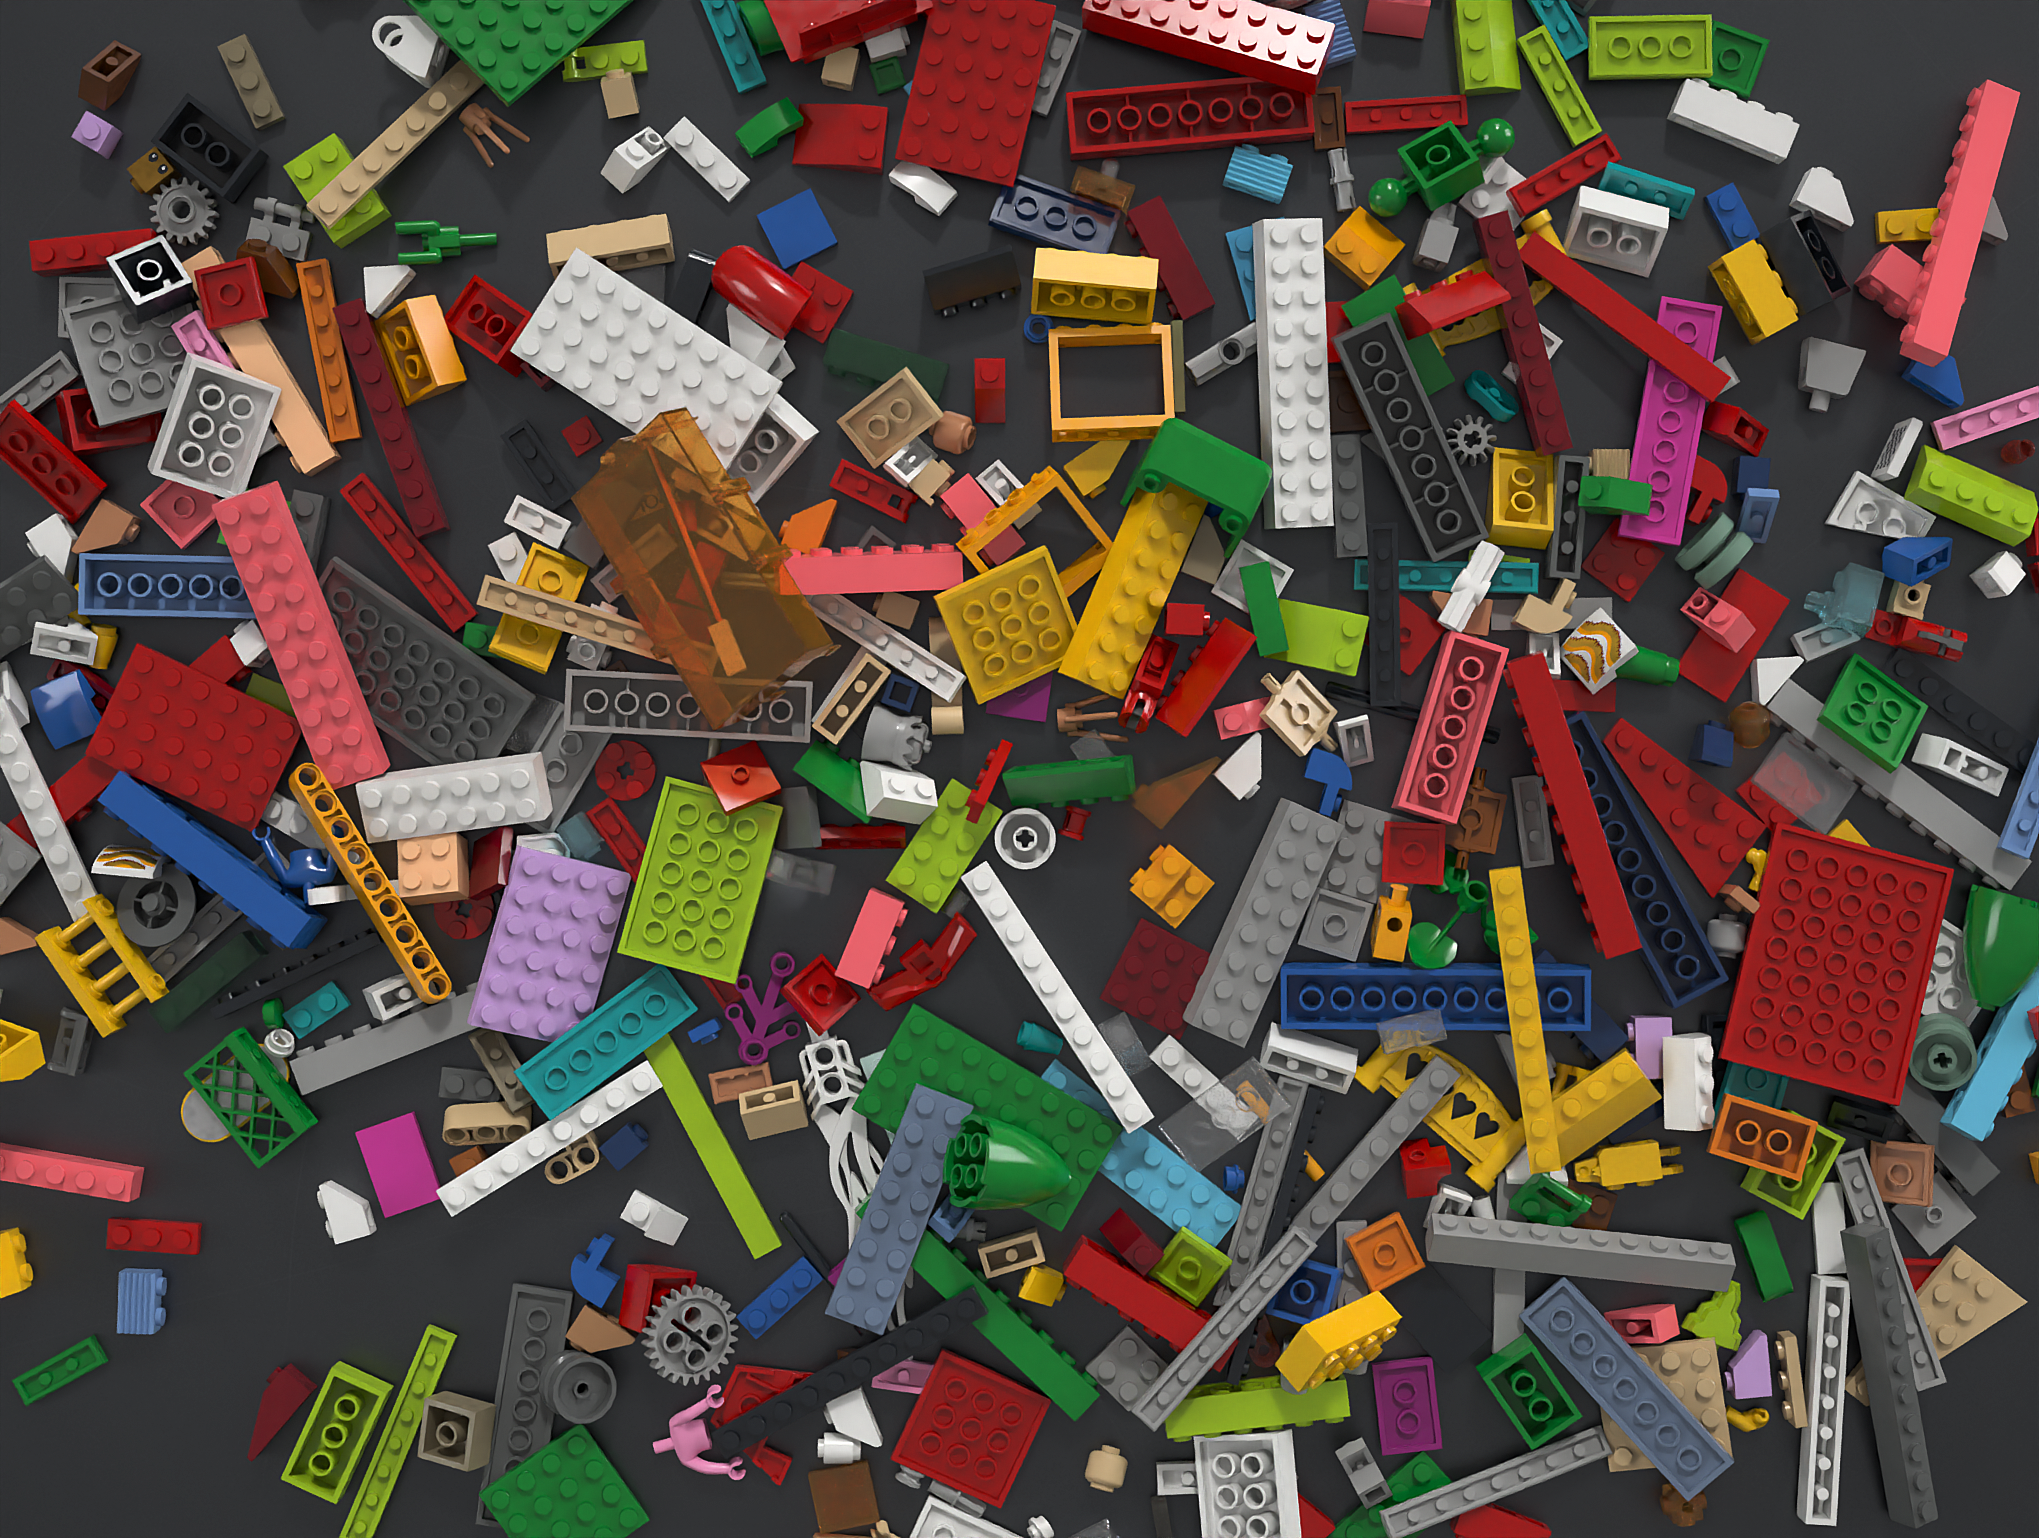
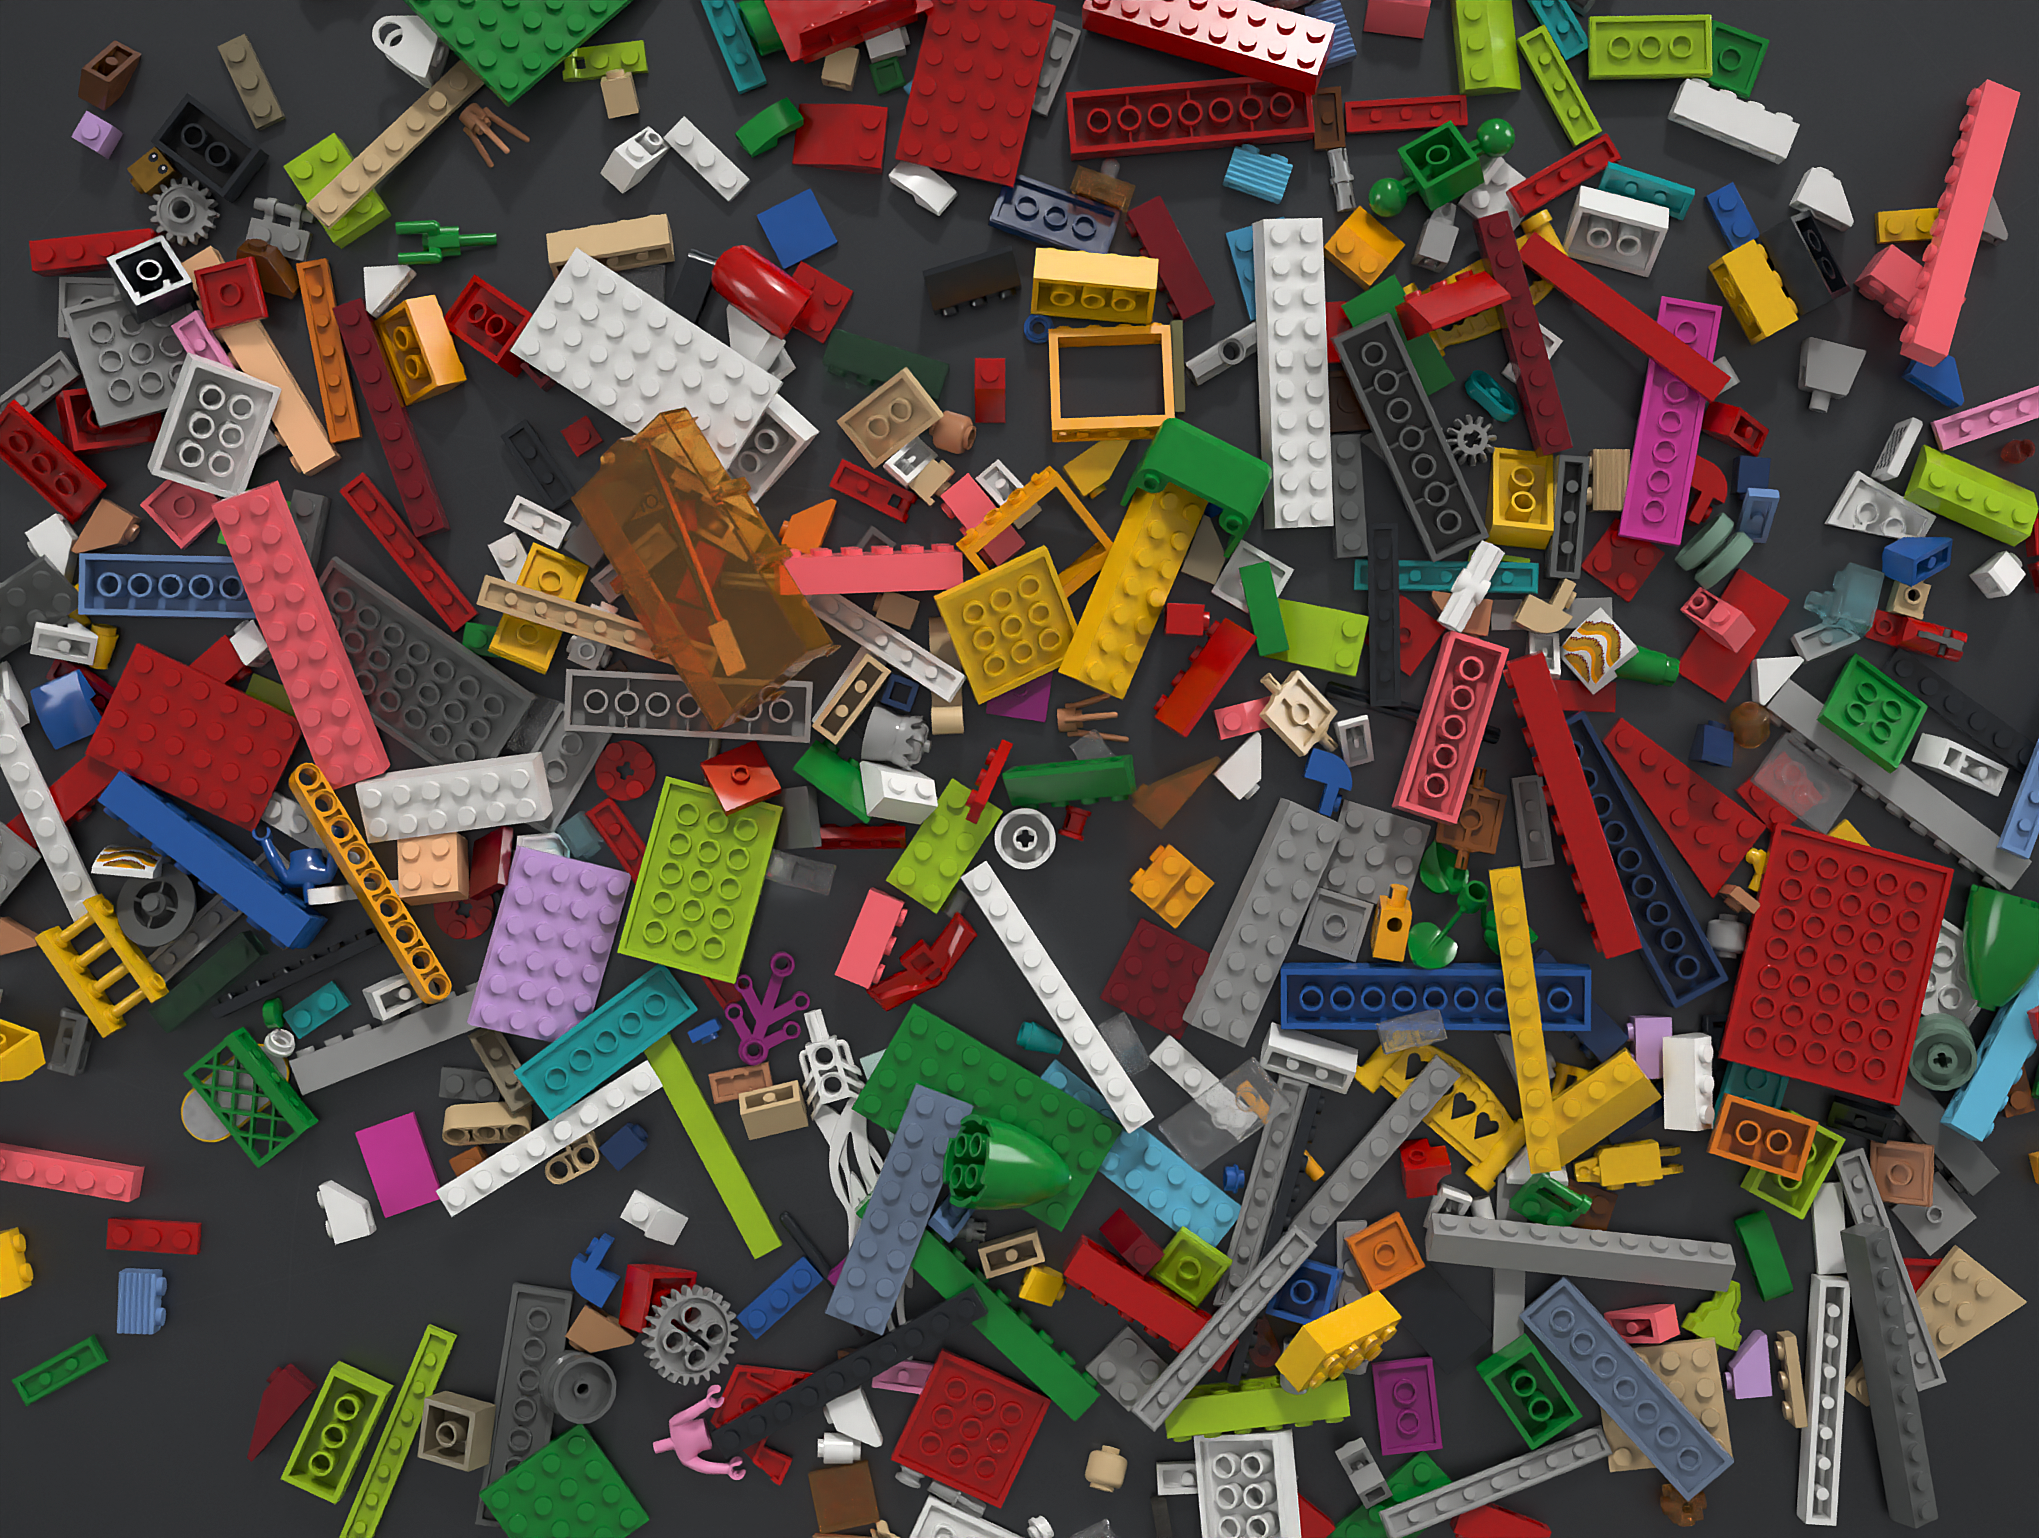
(820, 995): red plate -> none
(1148, 684): red plate -> none
(1413, 853): red plate -> none
(1614, 496): green slope -> none
(1747, 1420): yellow arm -> none

